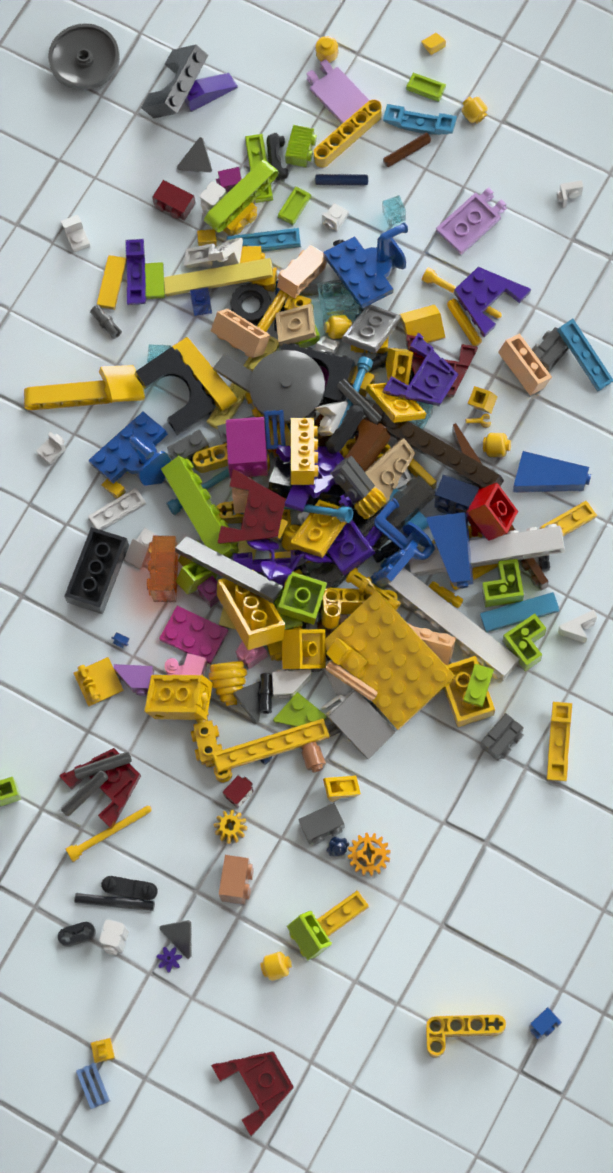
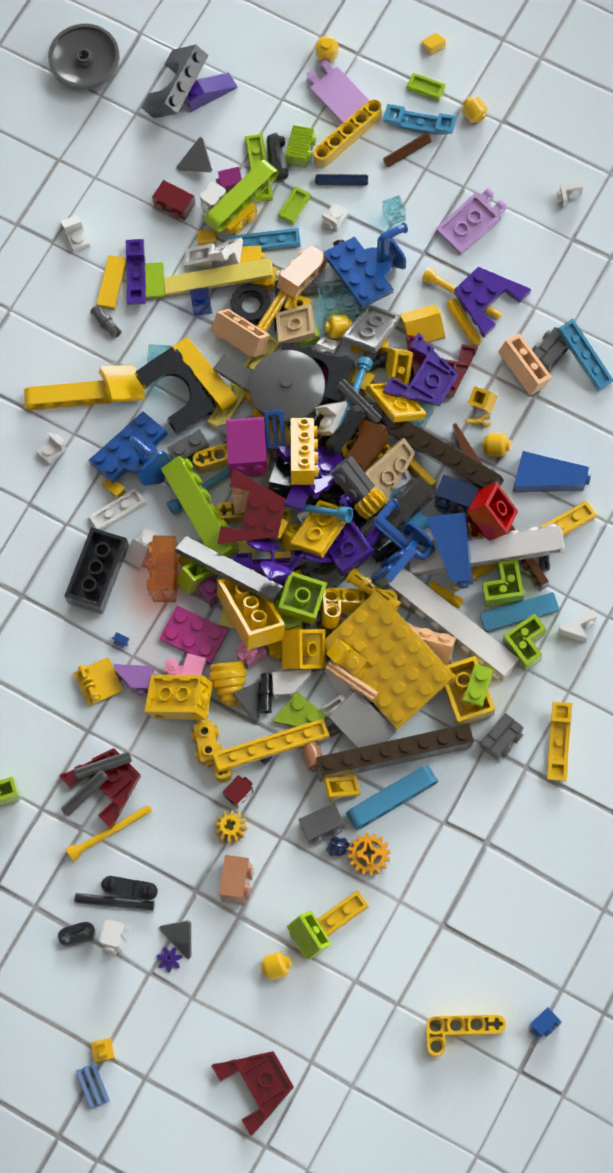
(391, 797): none -> dark azure beam
(394, 752): none -> dark brown brick

